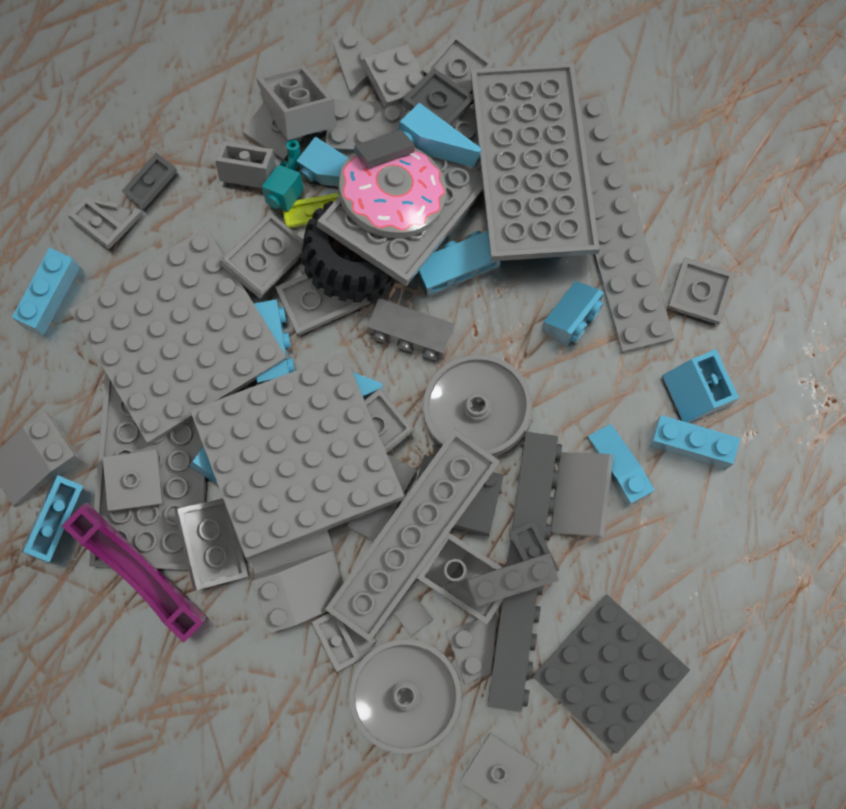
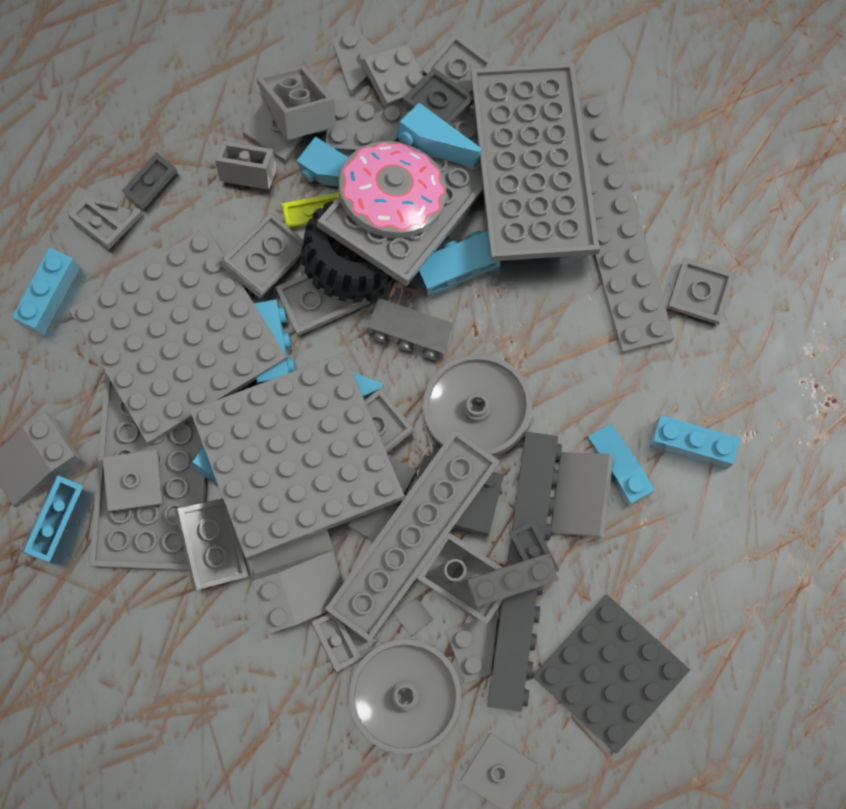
(160, 594): magenta arch -> none
(282, 188): teal brick -> none
(293, 154): teal arm -> none
(384, 148): dark grey tile -> none
(572, 312): medium azure slope -> none
(700, 386): medium azure slope -> none

